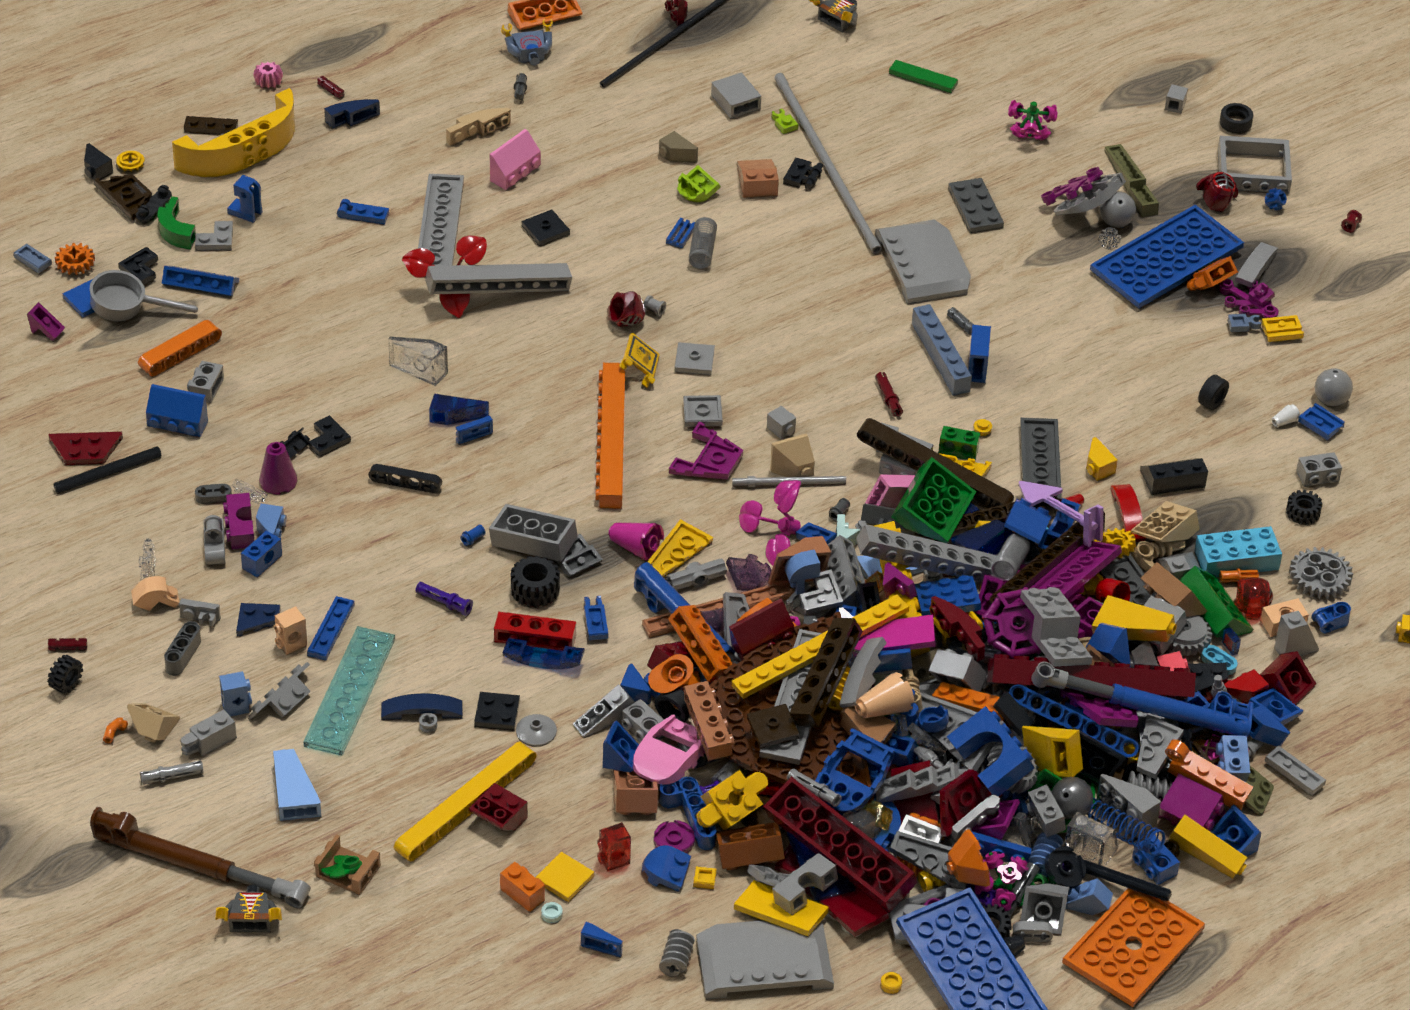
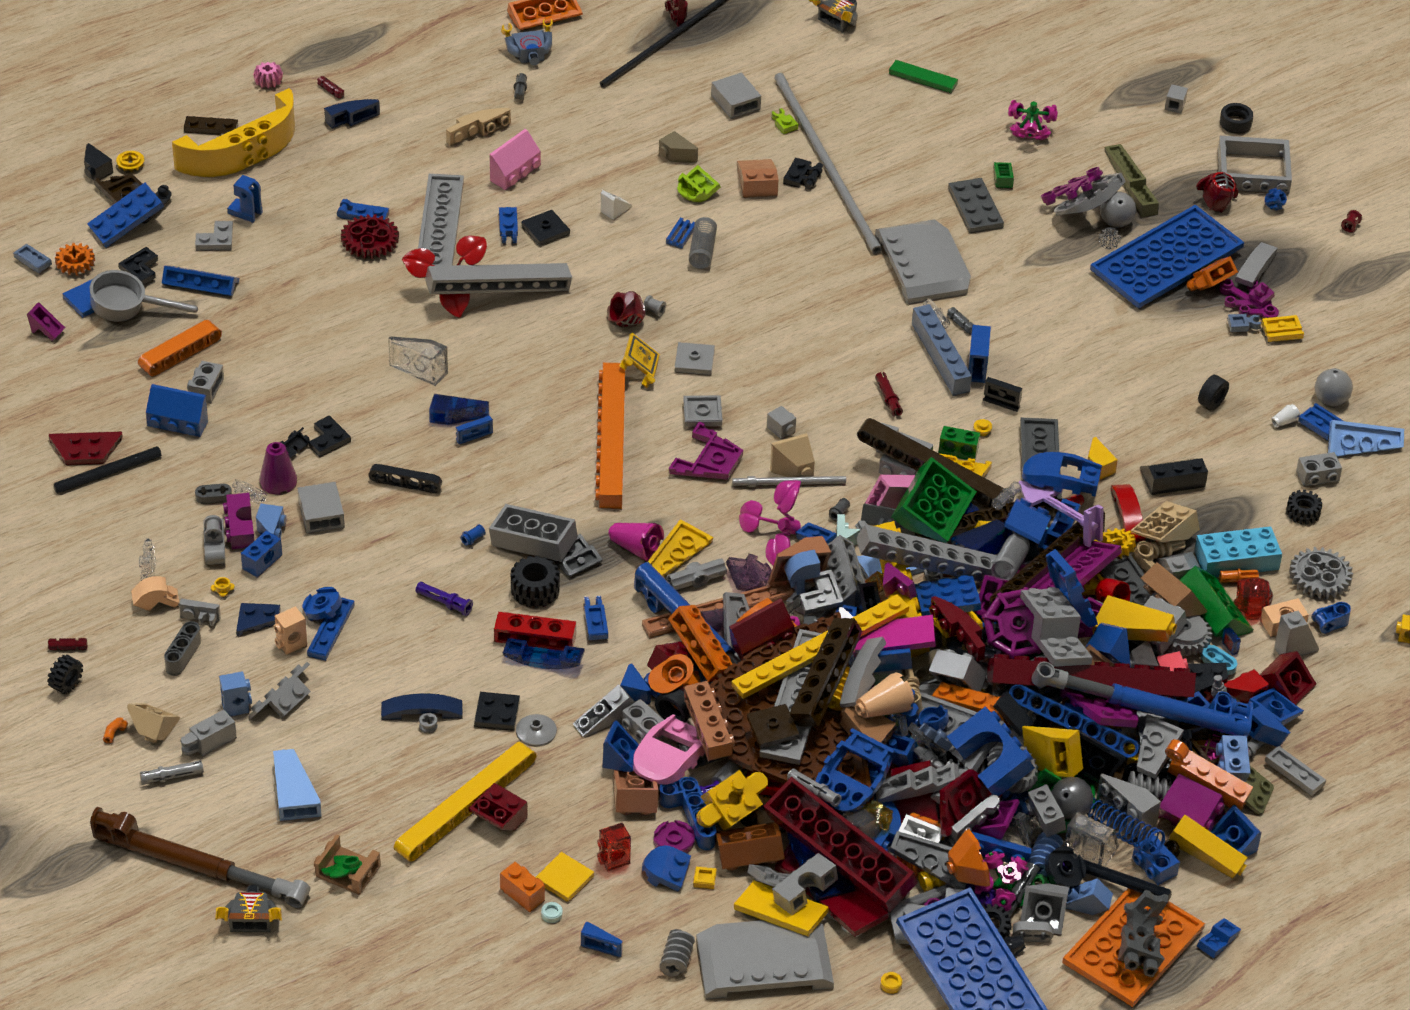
(125, 214): none -> blue plate
(173, 231): green arch -> none
(222, 586): none -> yellow plate
(321, 507): none -> light grey brick
(322, 604): none -> blue plate
(349, 691): clear light blue plate -> none
(369, 236): none -> dark red gear
(508, 223): none -> blue hinge
(613, 205): none -> white slope
(938, 737): none -> sand blue plate
(939, 312): none -> clear axle
(1002, 394): none -> black plate
(1003, 175): none -> green slope
(1006, 495): none -> clear pin
(1045, 467): none -> blue slope
(1065, 579): none -> blue slope
(1141, 921): none -> dark grey hips
(1219, 938): none -> blue slope
(1360, 438): none -> light blue wing

